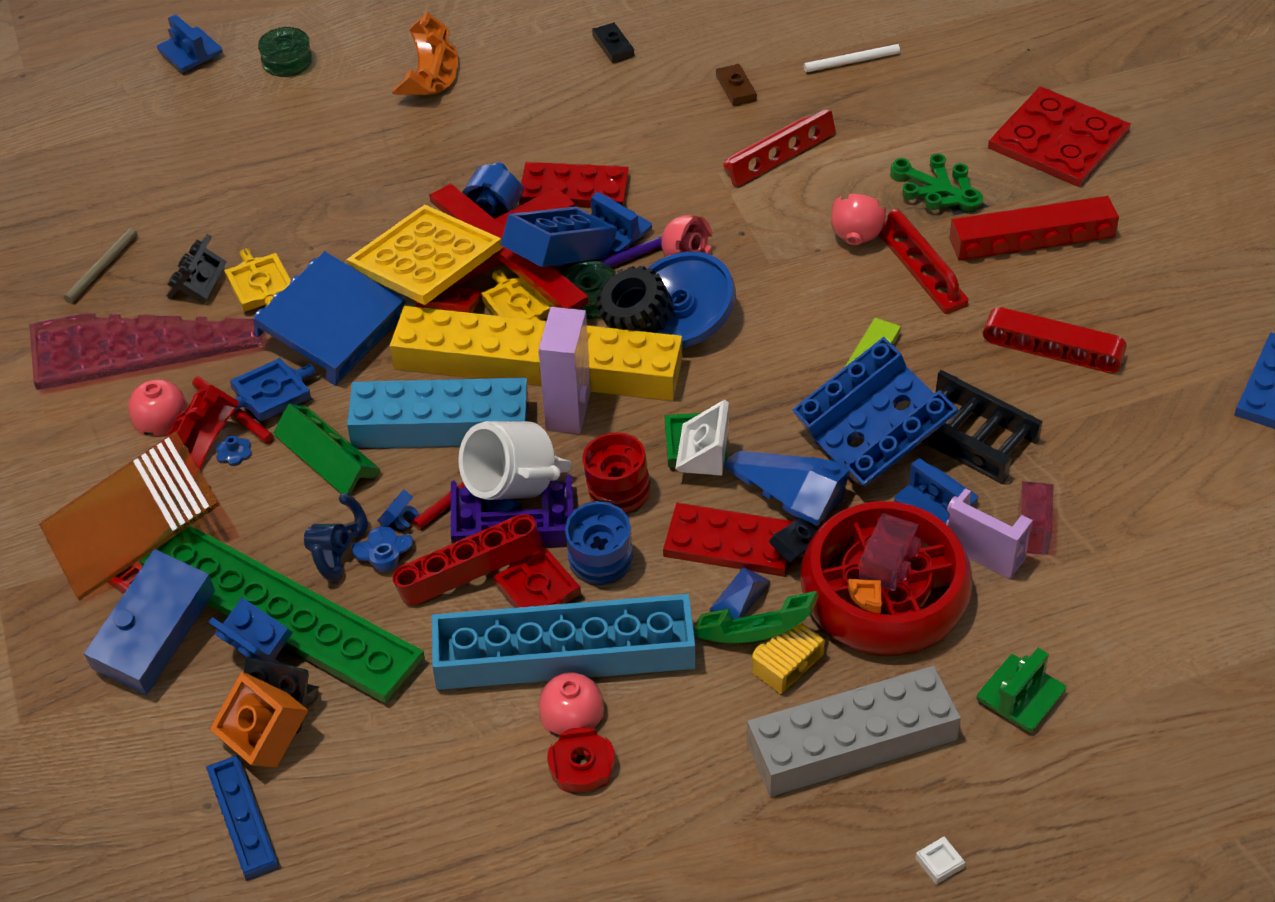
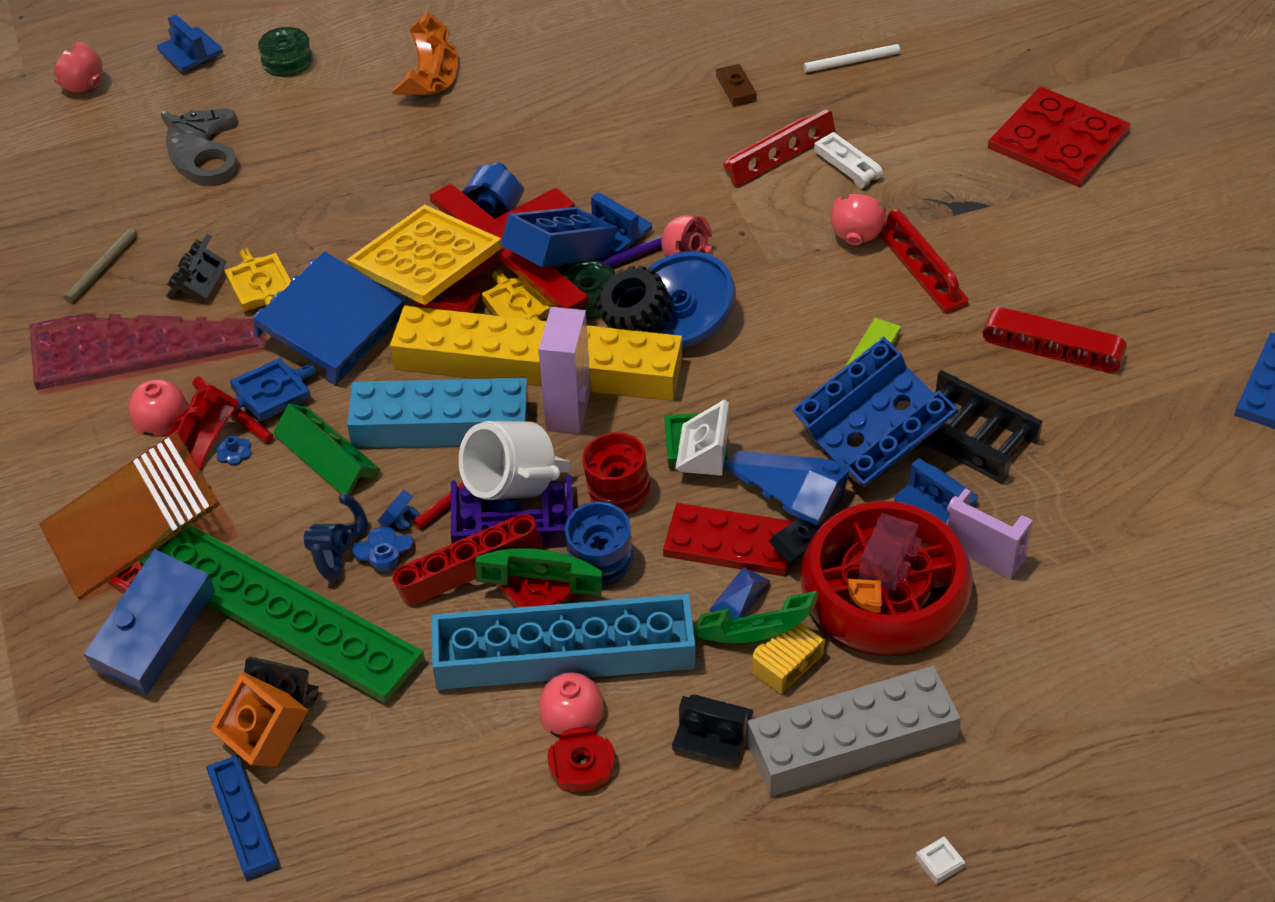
(78, 69): none -> coral cylinder
(190, 144): none -> dark grey animal
(252, 632): blue bracket -> none
(539, 564): none -> green slope
(576, 181): red plate -> none
(613, 42): black plate -> none
(711, 729): none -> black bracket
(848, 159): none -> white plate
(965, 197): green plant -> none
(1022, 690): green bracket -> none
(1033, 227): red brick -> none
(1037, 505): clear pink brick -> none

